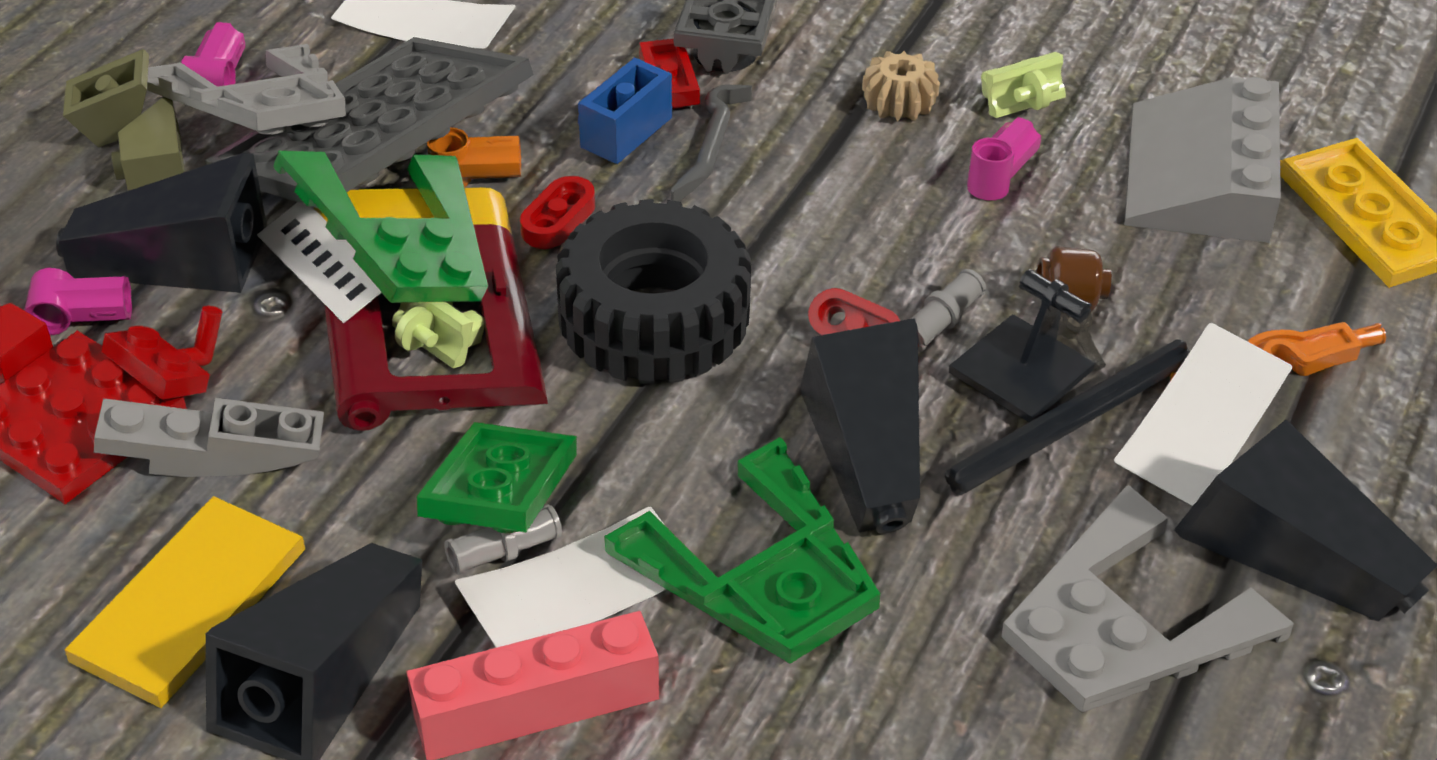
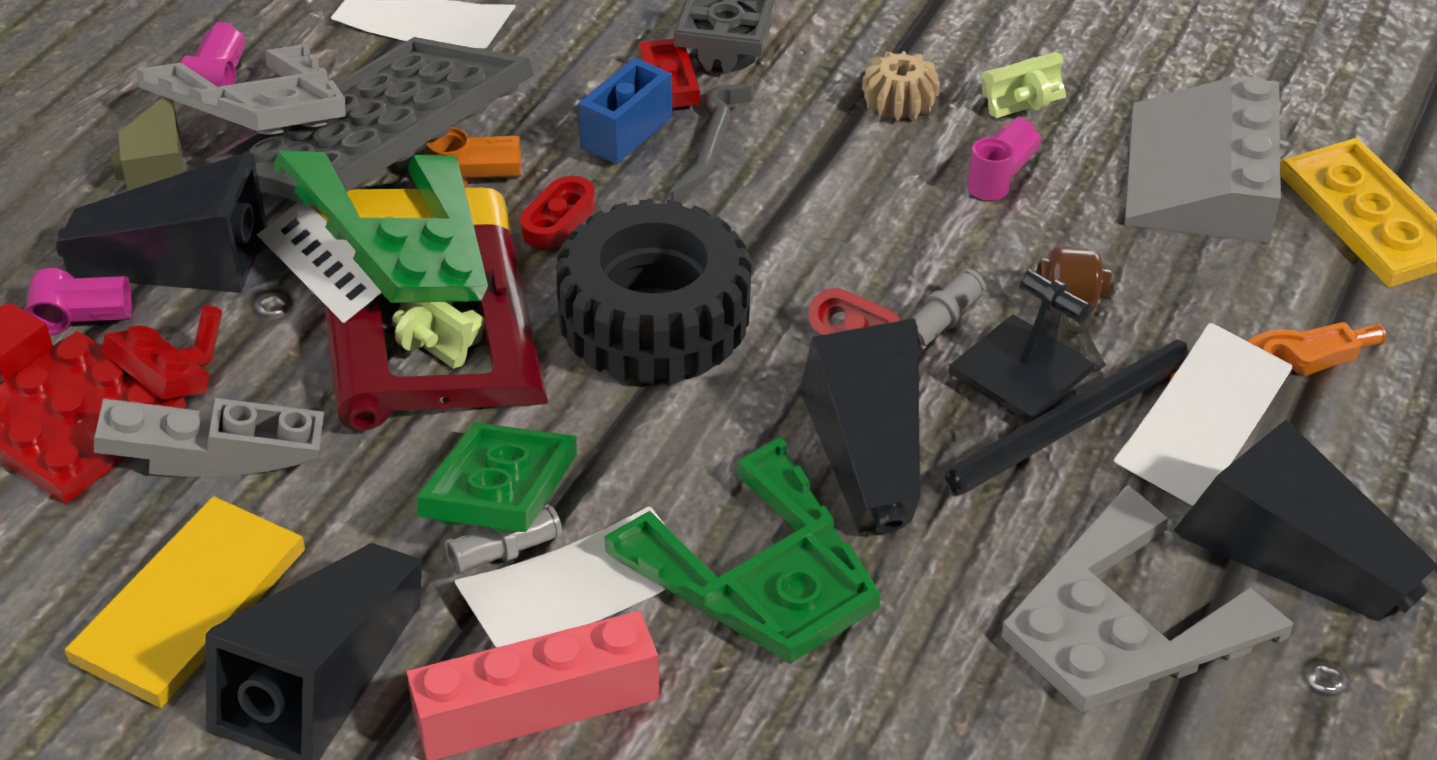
(107, 97): olive slope -> none

